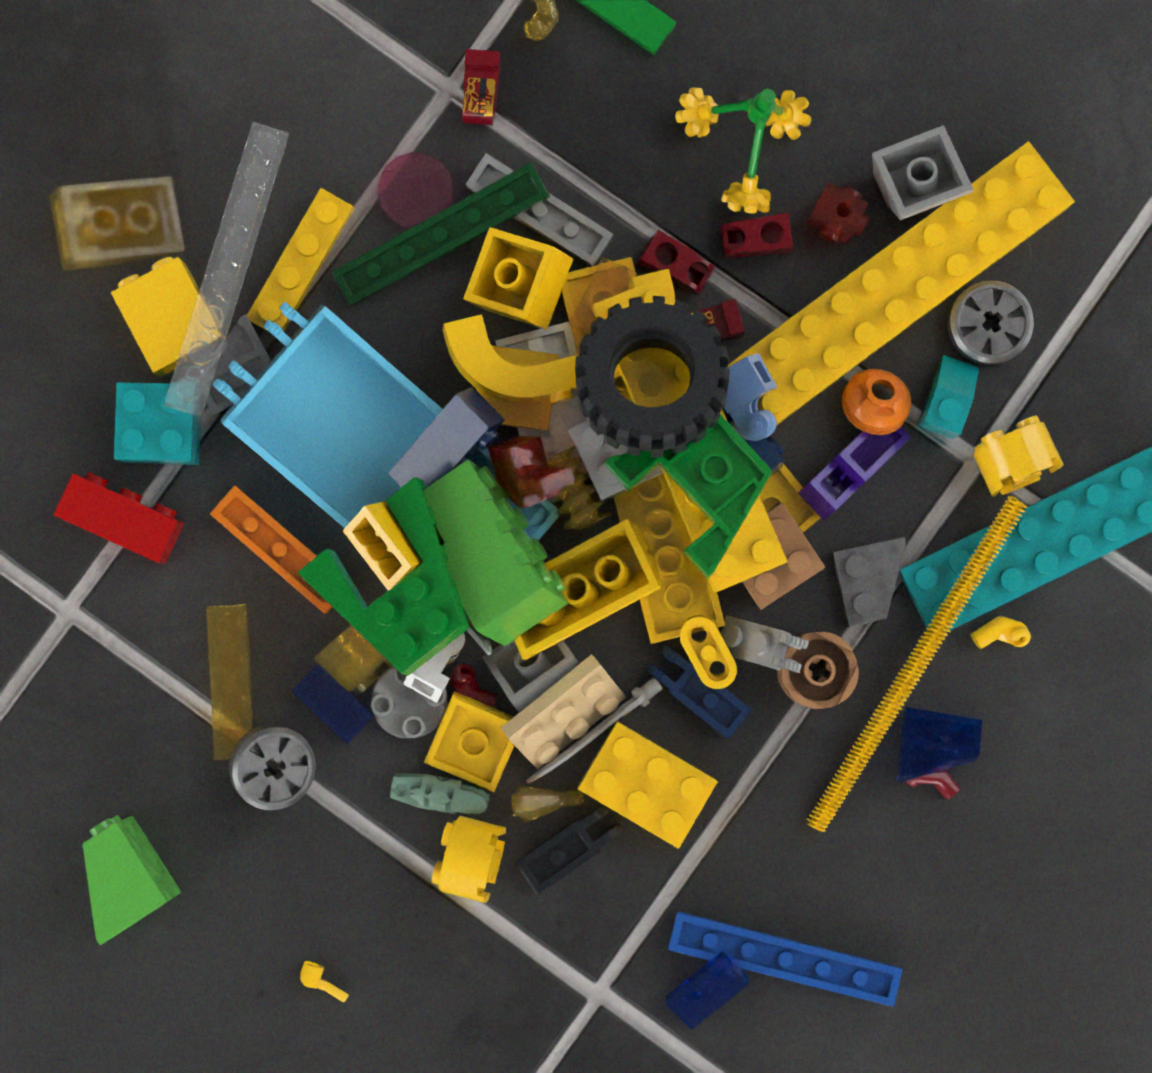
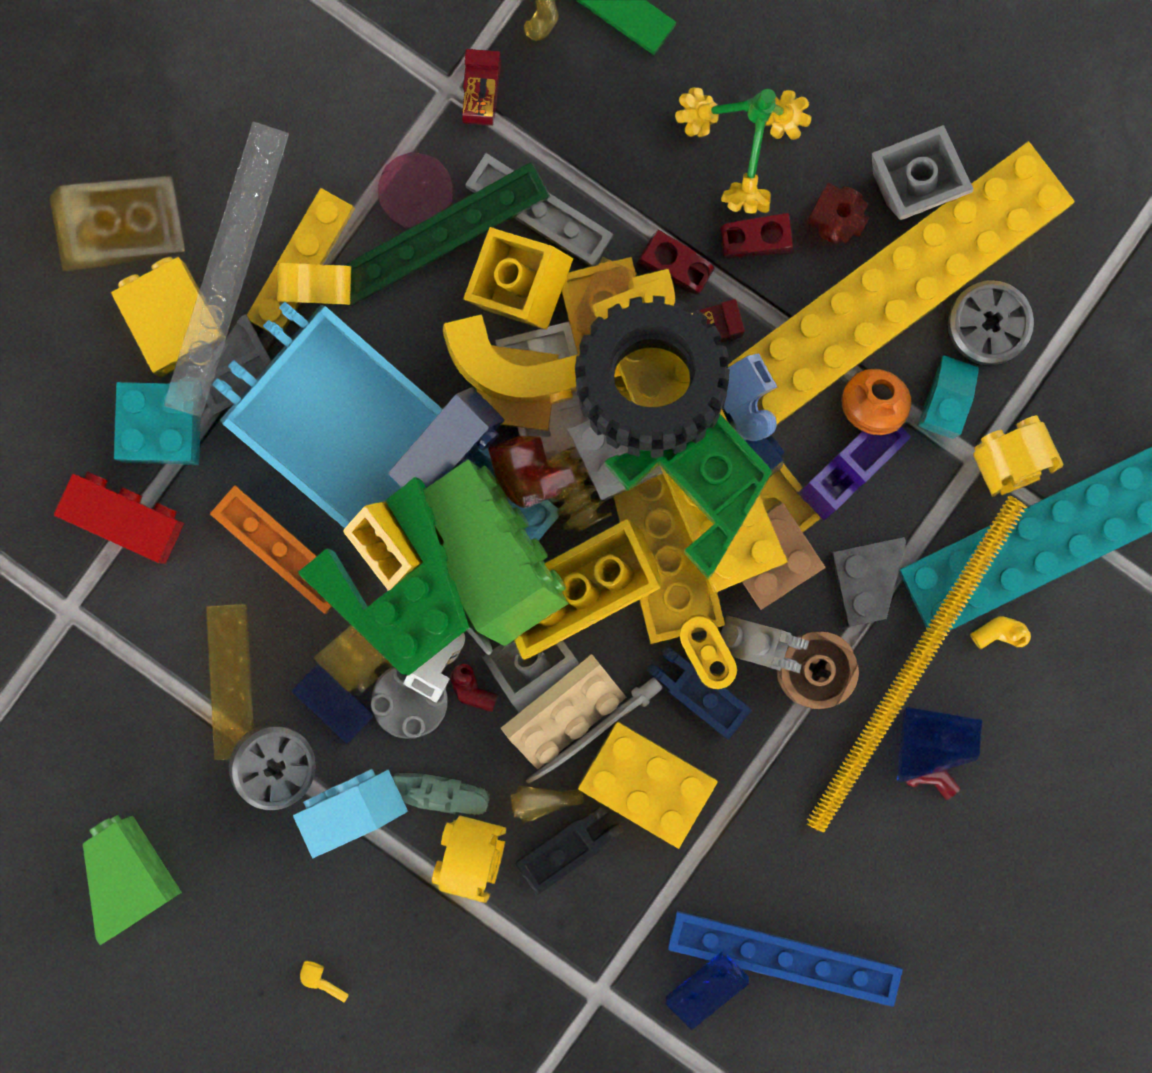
(314, 283): none -> yellow axle
(349, 811): none -> medium azure brick
(471, 742): yellow plate -> none

